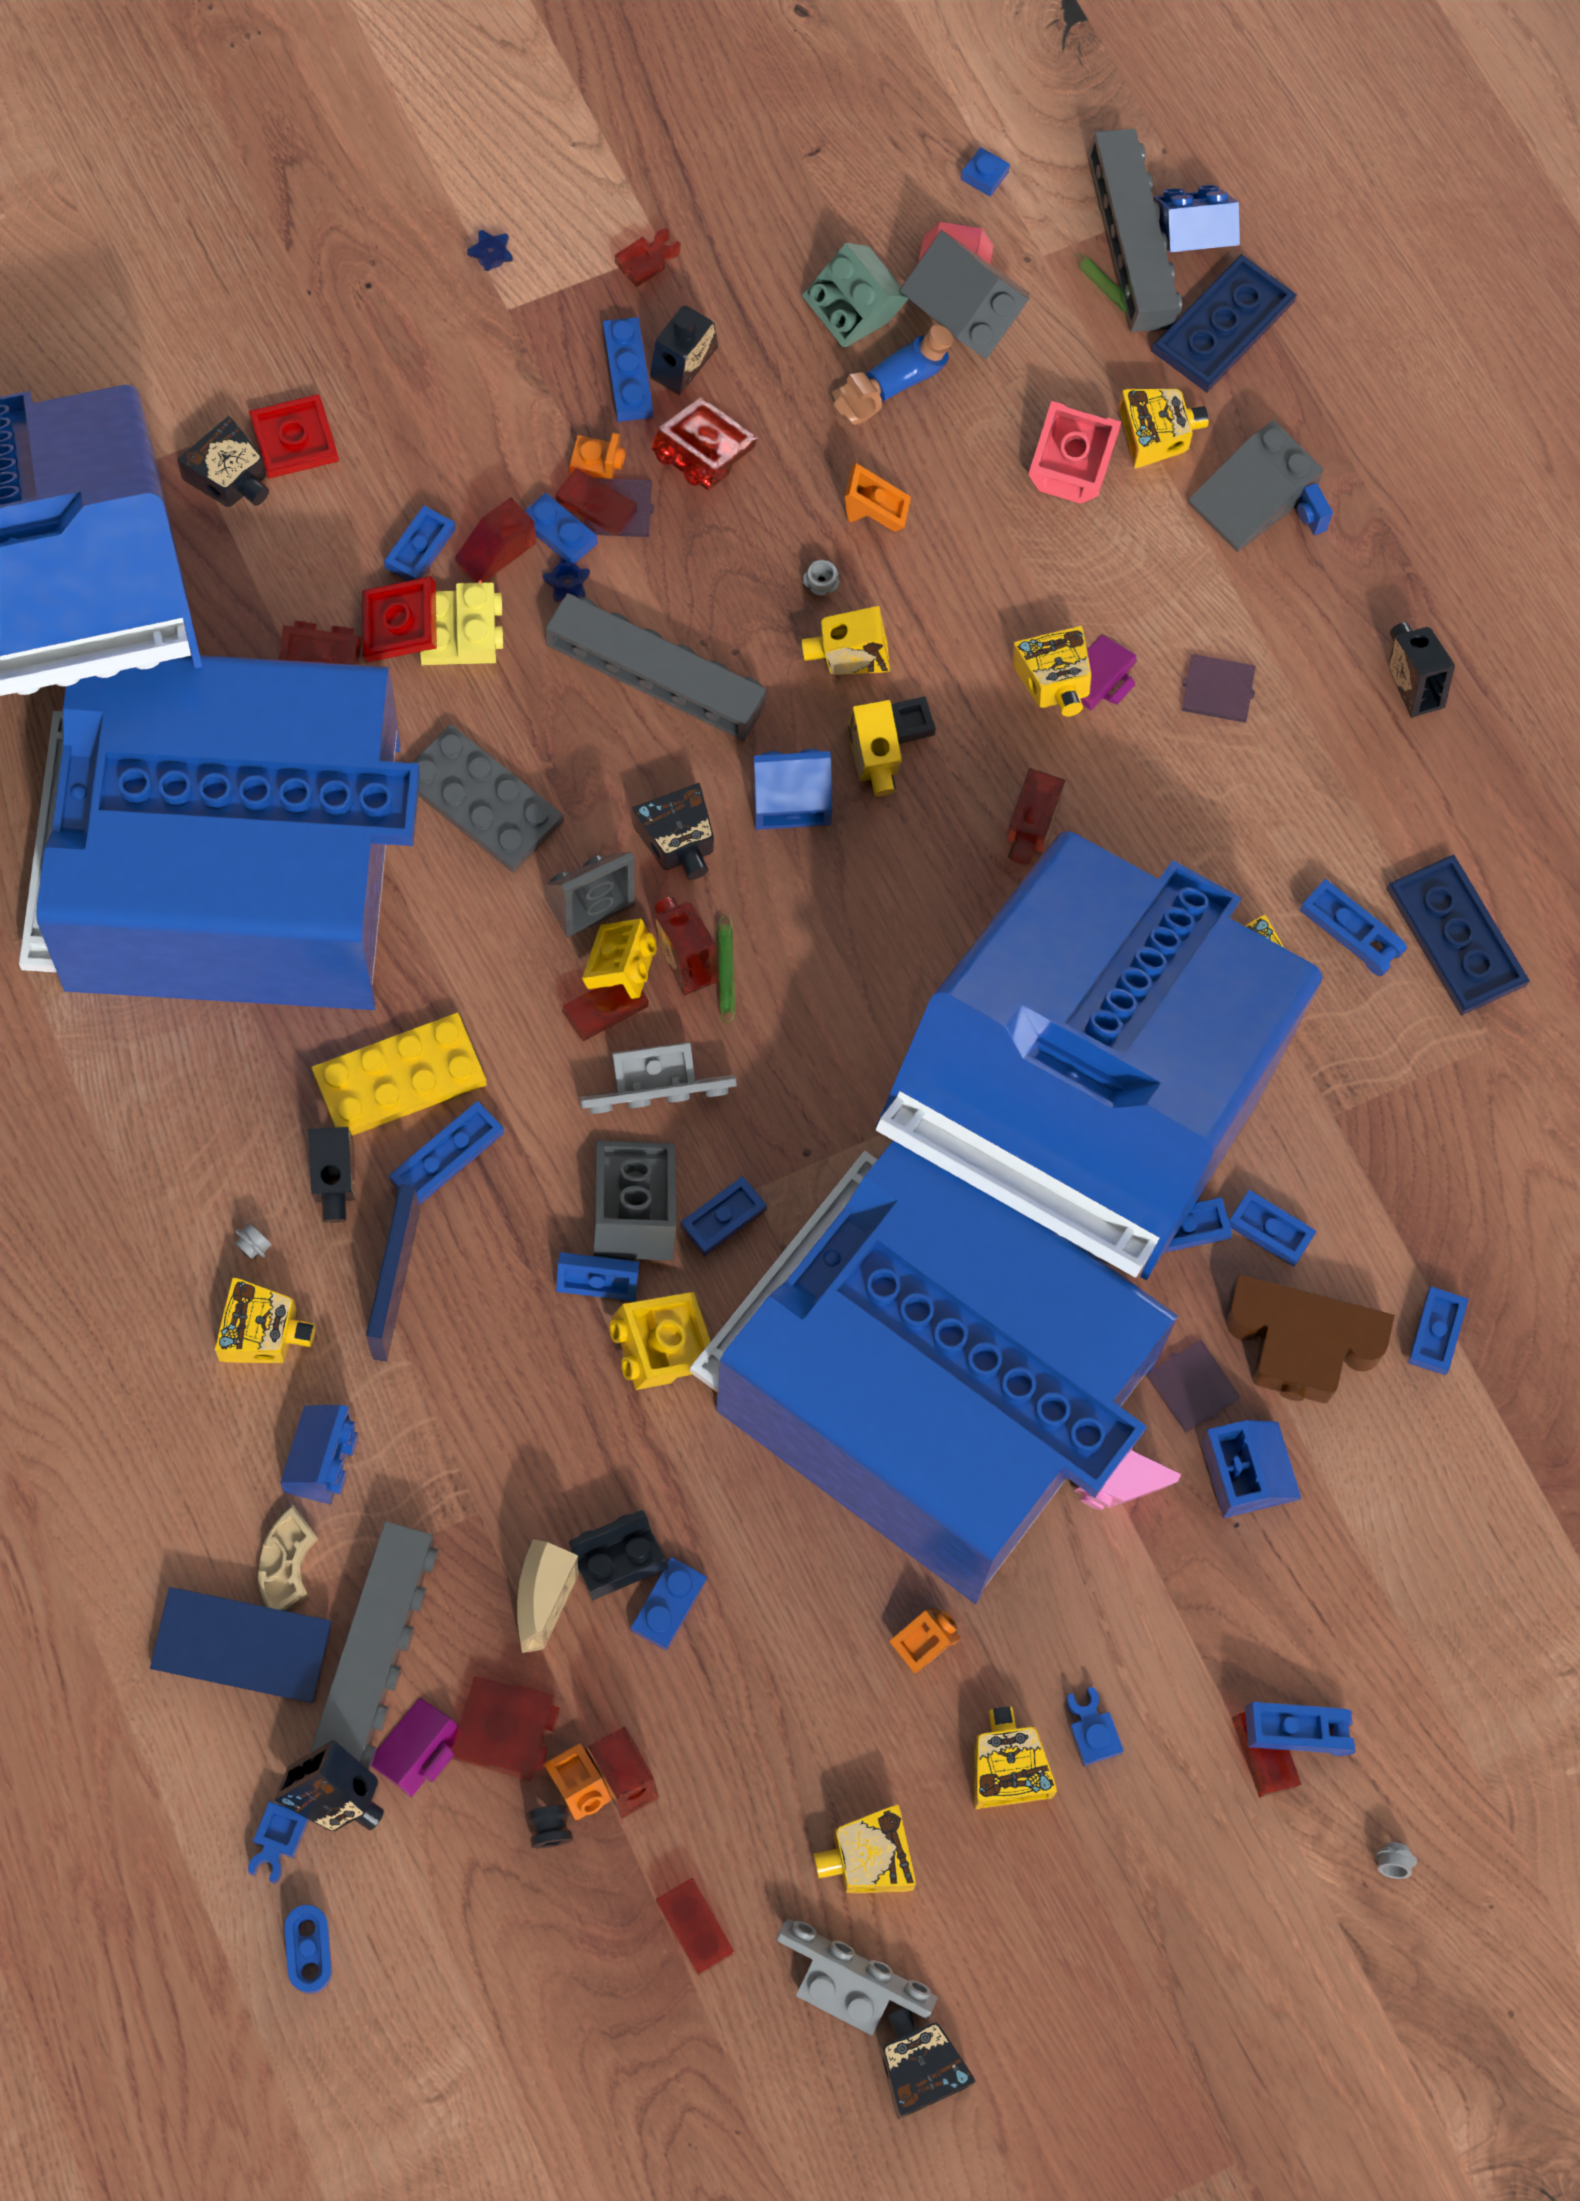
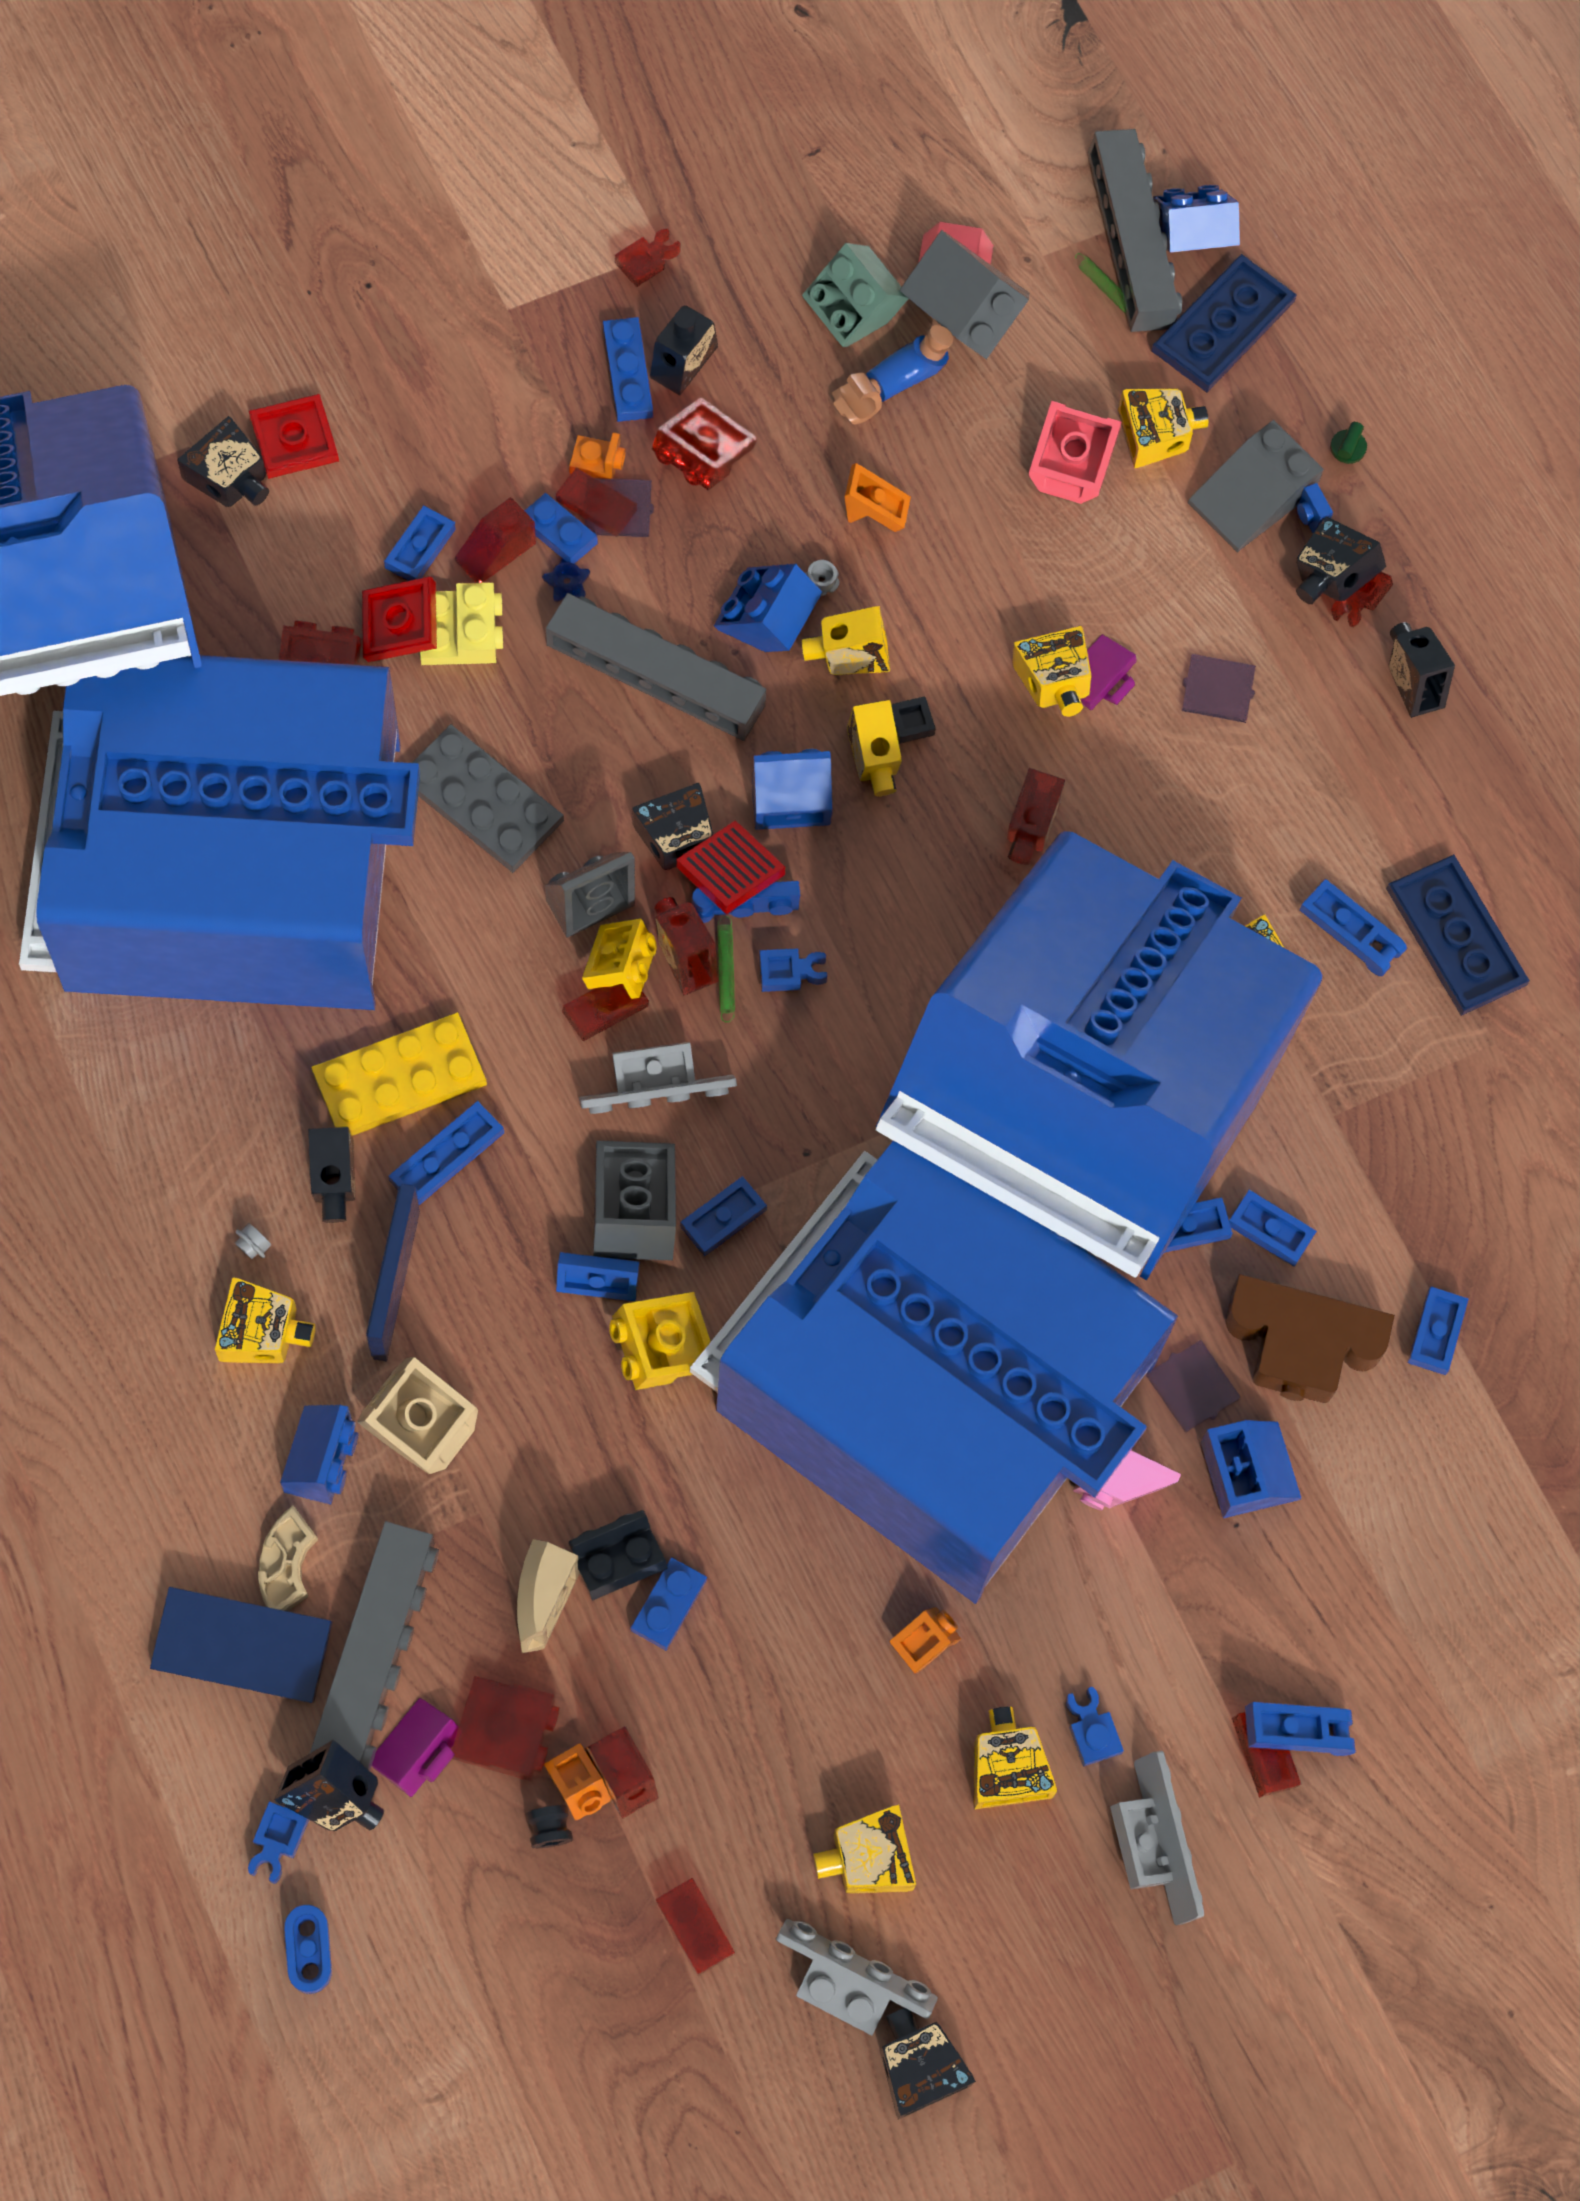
(420, 1416): none -> tan slope
(491, 259): clear blue plate -> none
(730, 867): none -> red tile
(769, 607): none -> blue slope
(777, 899): none -> blue plate
(784, 970): none -> blue plate
(985, 171): blue plate -> none
(1155, 1840): none -> light grey bracket
(1337, 562): none -> black torso
(1349, 444): none -> dark green plate
(1366, 597): none -> clear red plate
(1395, 1861): light grey plate -> none

